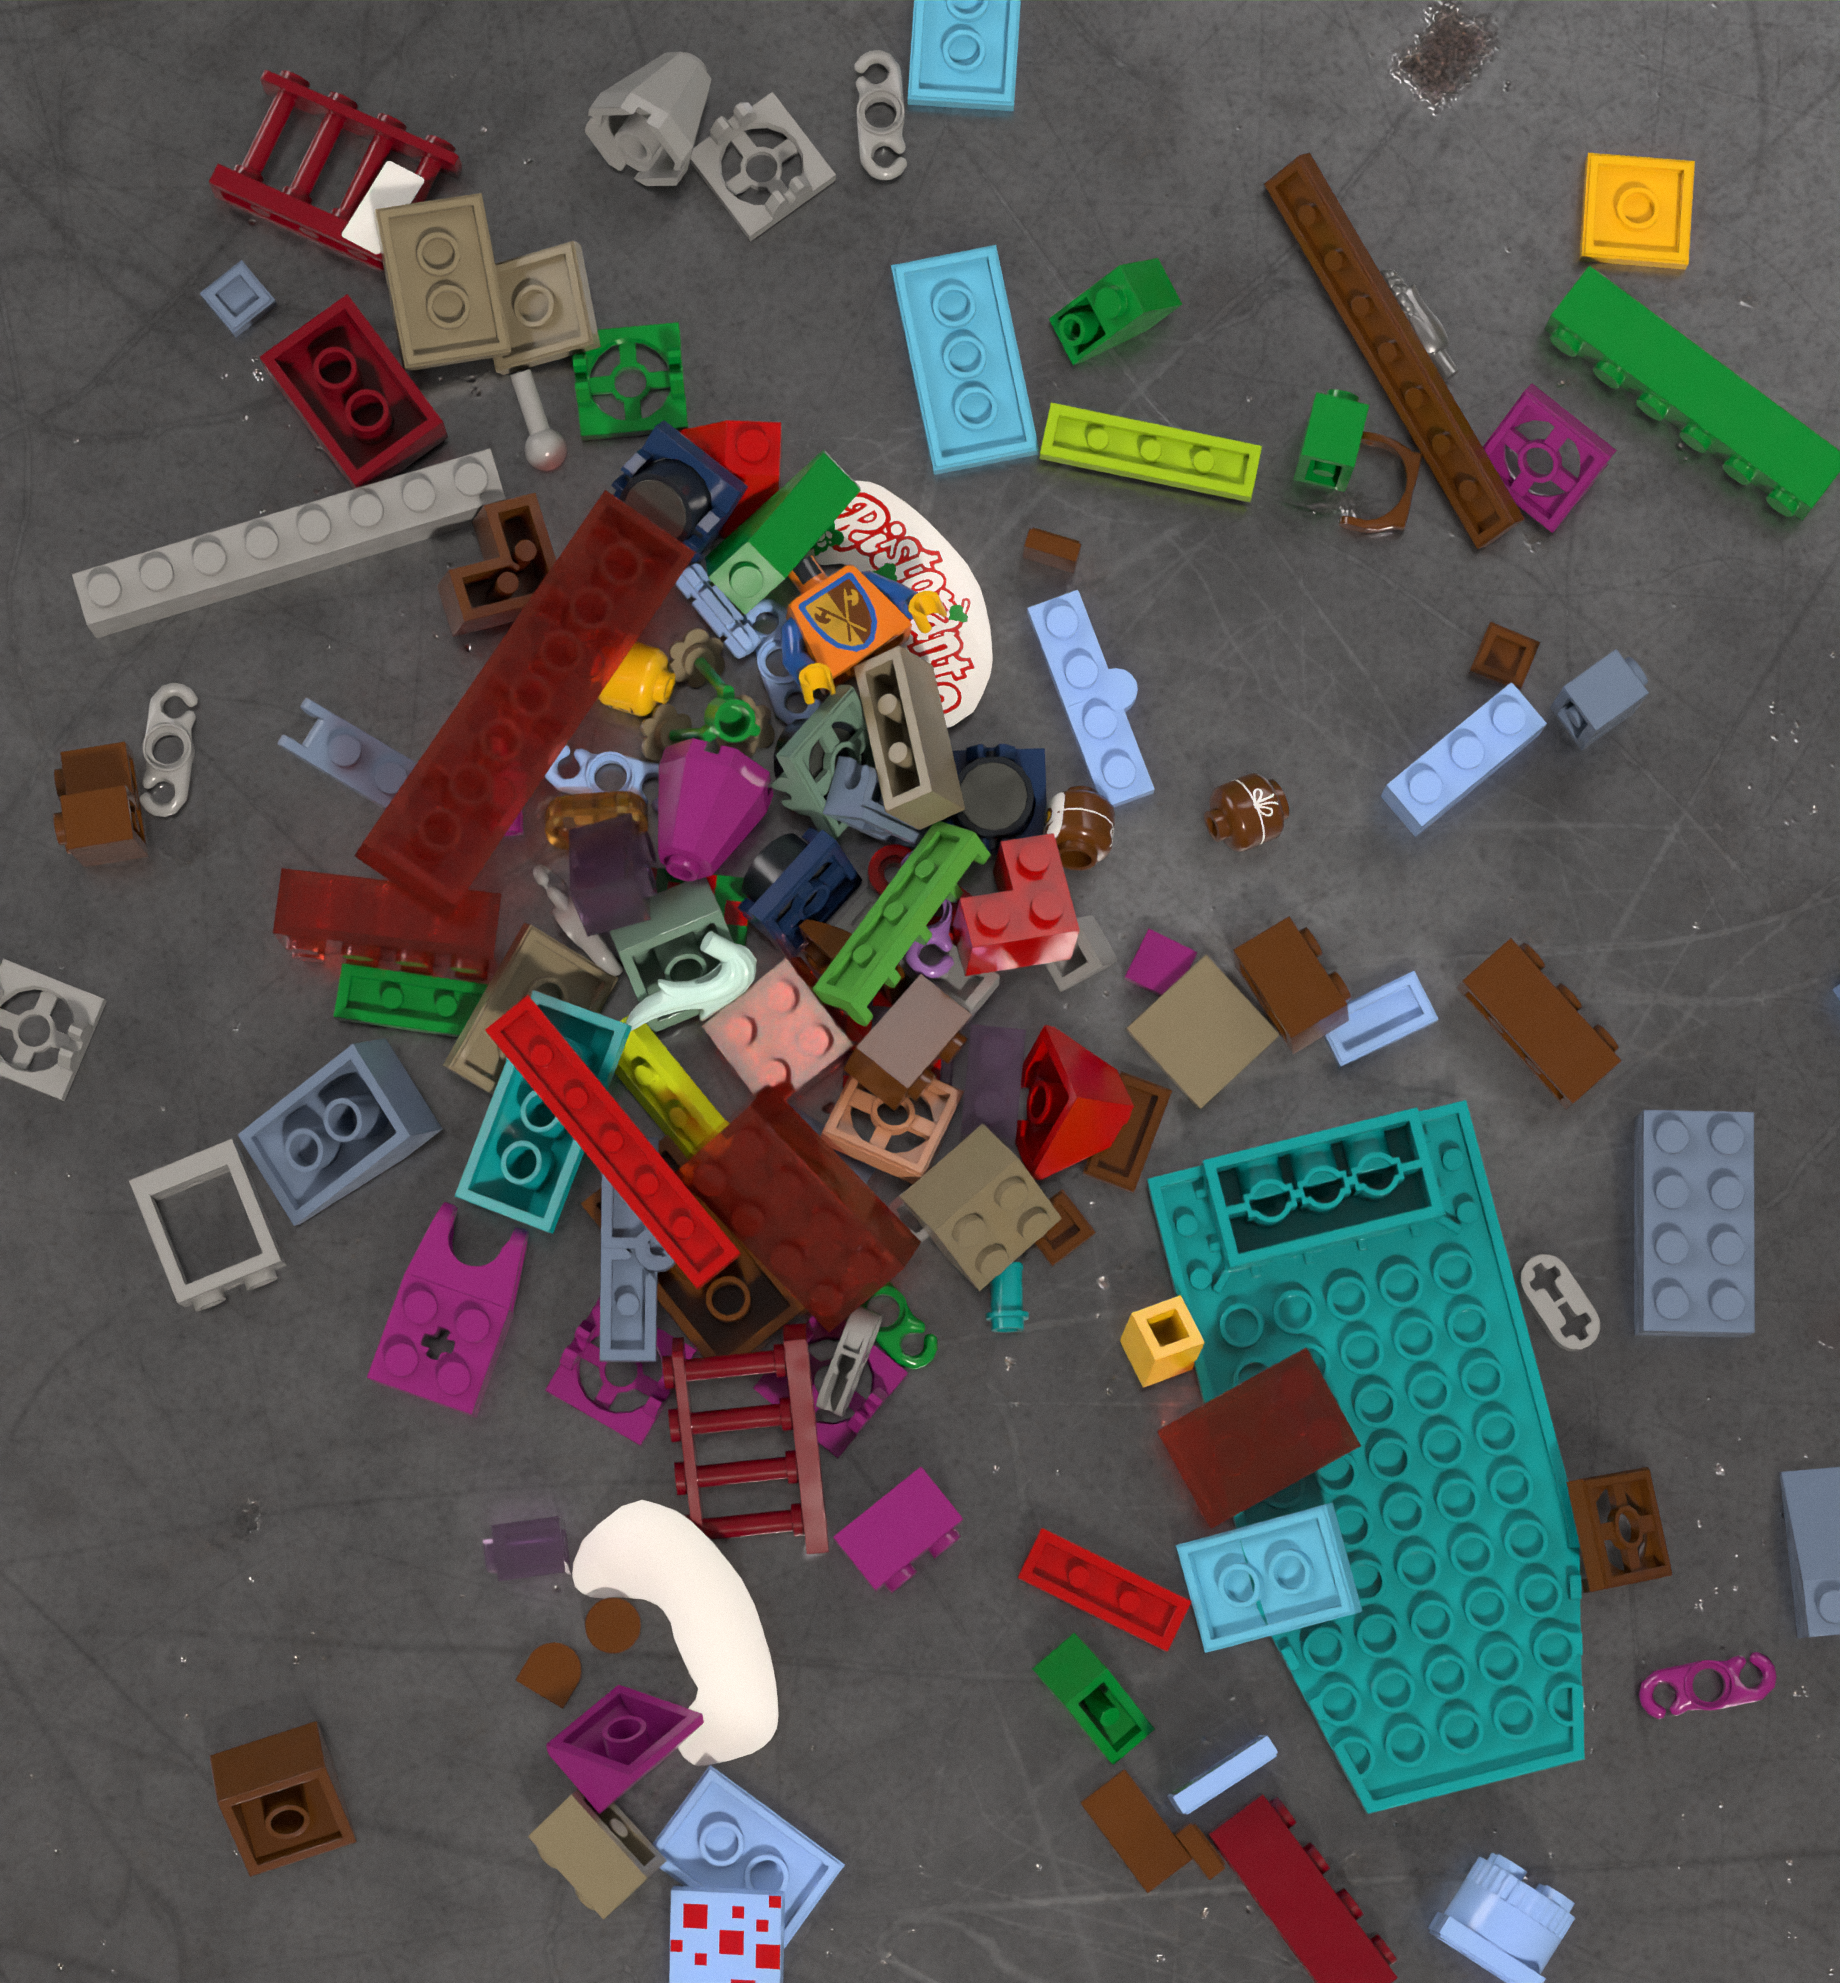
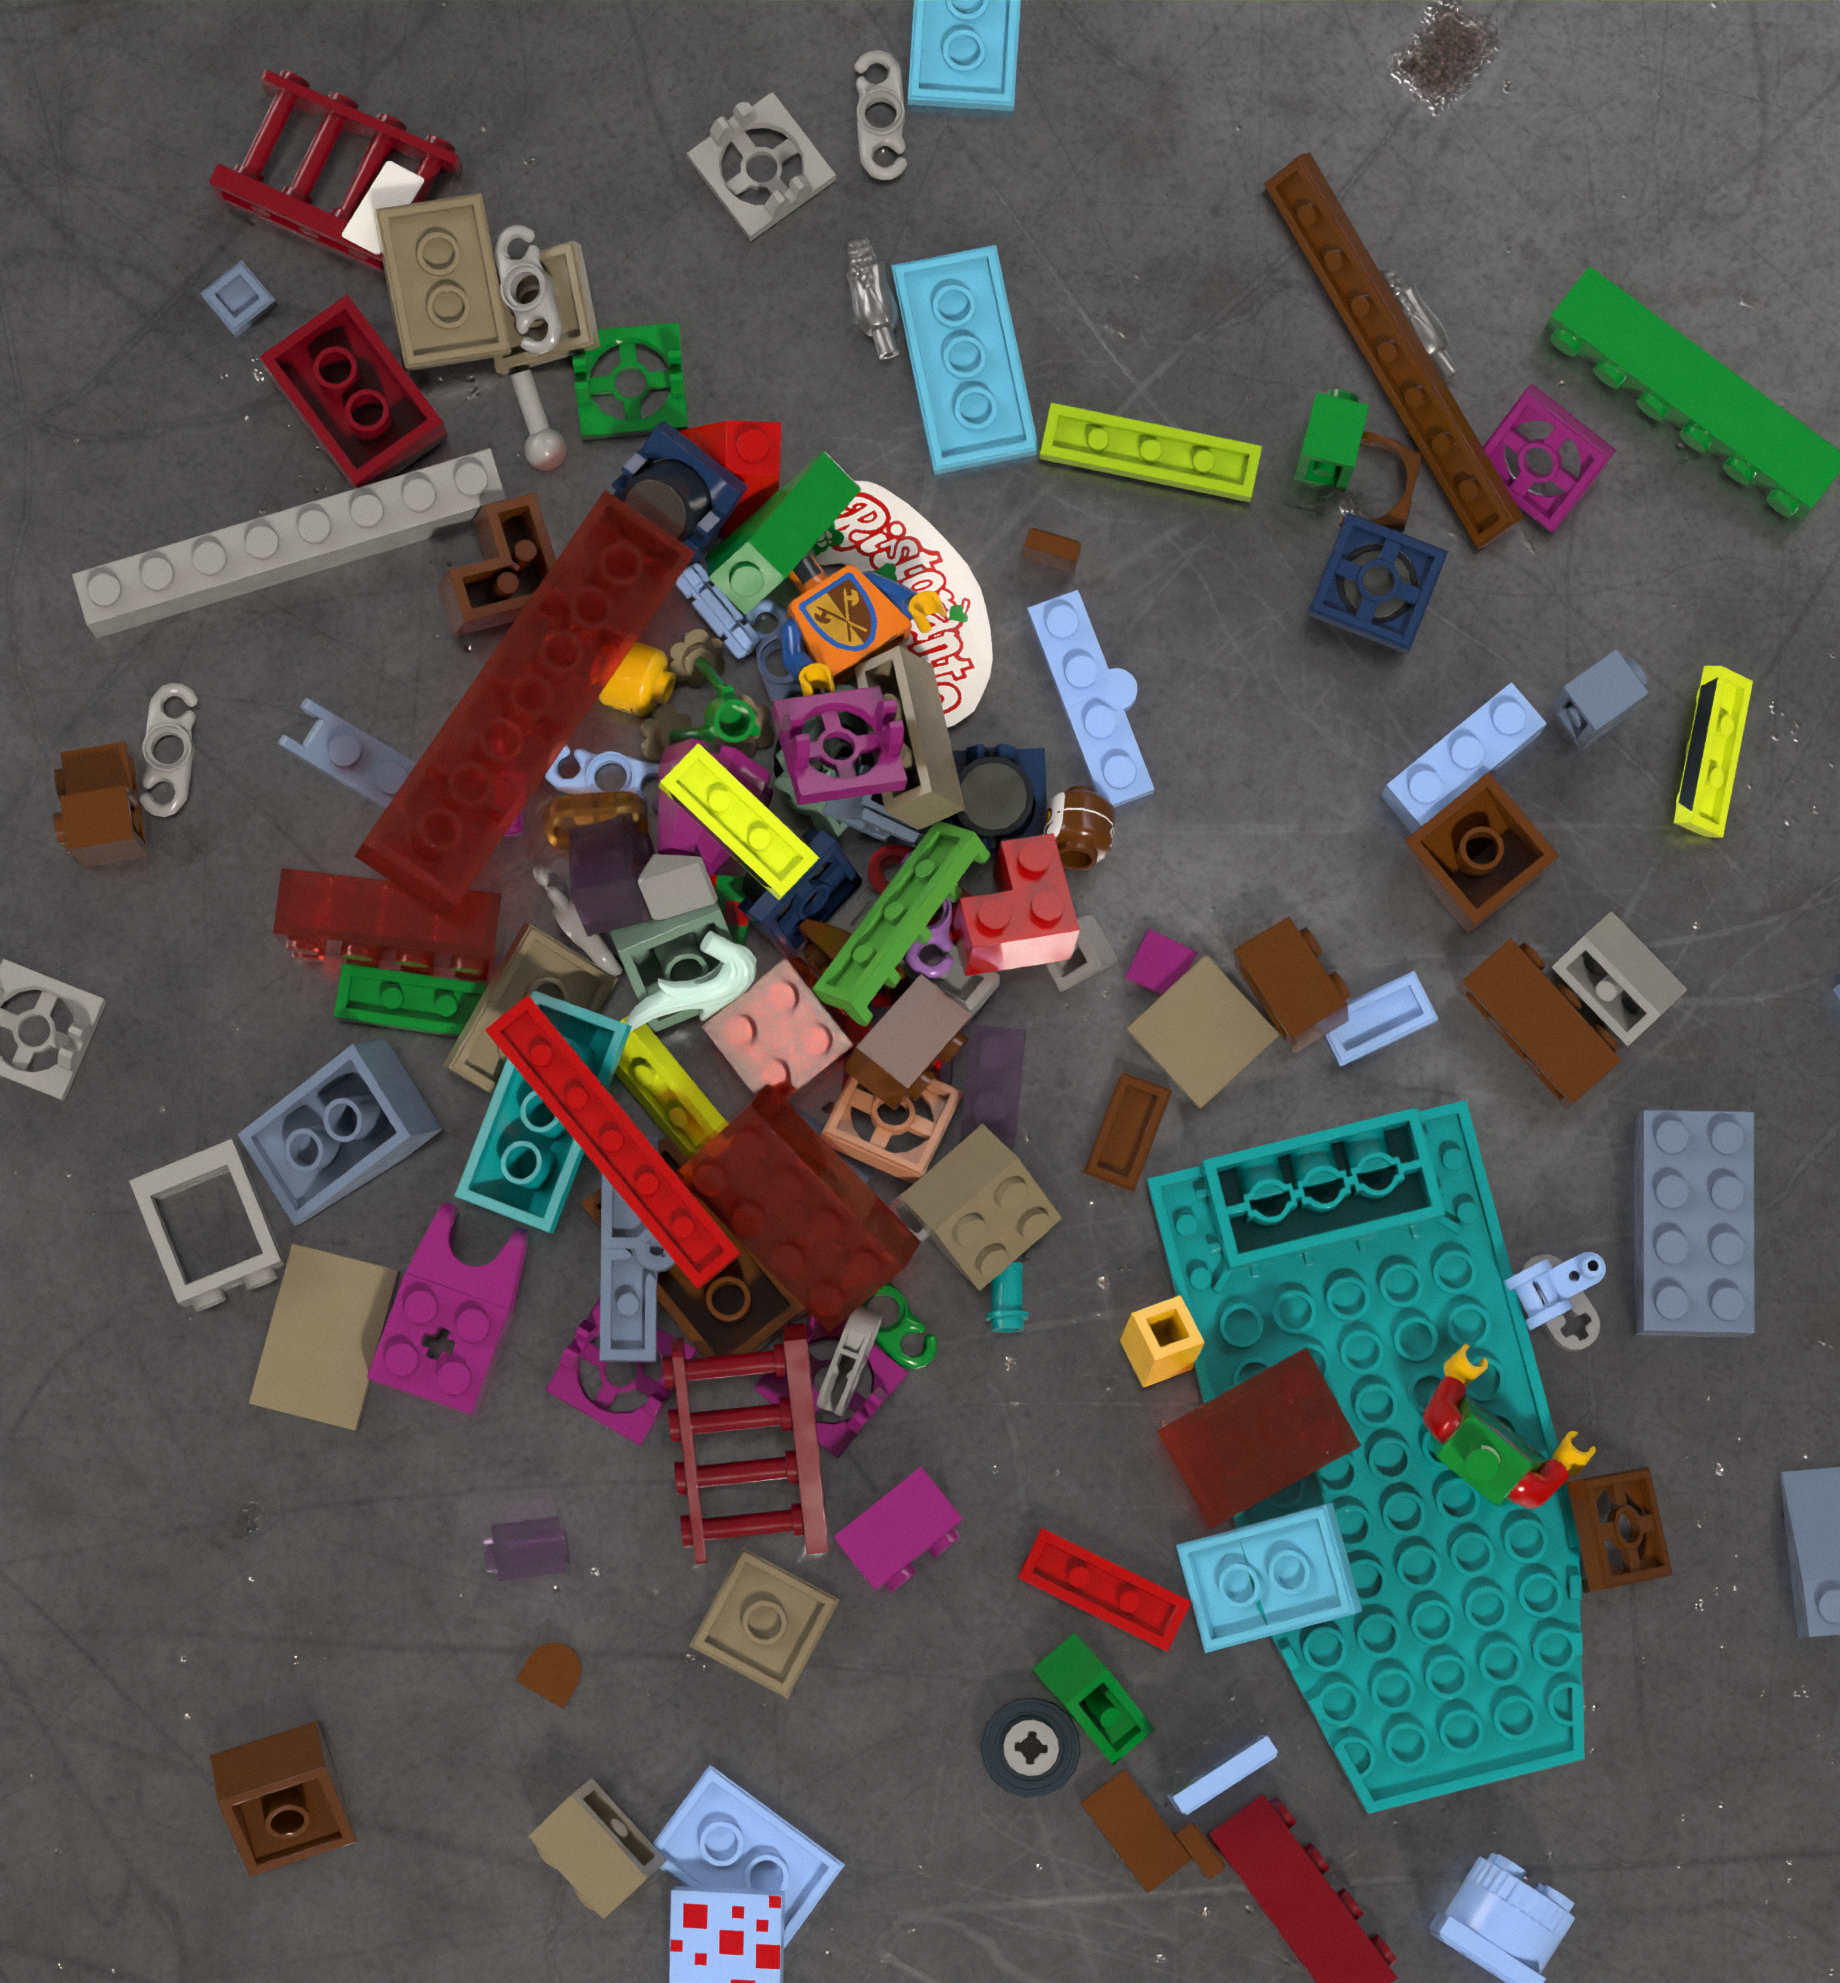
(324, 1337): none -> dark tan tile
(544, 305): none -> light grey piece
(613, 1625): reddish brown tile -> none
(620, 1742): magenta slope -> none
(652, 118): light grey cone -> none
(671, 1563): white sticker -> none
(675, 885): none -> light grey slope
(738, 821): none -> neon yellow plate
(764, 1623): none -> dark tan tile
(869, 704): none -> magenta piece
(872, 297): none -> flat silver piece
(1011, 1746): none -> black wheel
(1067, 1233): reddish brown tile -> none
(1071, 1104): red slope -> none
(1115, 309): green slope -> none
(1246, 812): reddish brown head -> none
(1376, 585): none -> dark blue piece
(1479, 852): none -> reddish brown slope
(1487, 1450): none -> torso
(1503, 657): reddish brown tile -> none
(1555, 1286): none -> light blue piece
(1619, 978): none -> light grey brick
(1637, 211): yellow tile -> none
(1713, 751): none -> neon yellow plate
(1733, 1691): magenta piece -> none

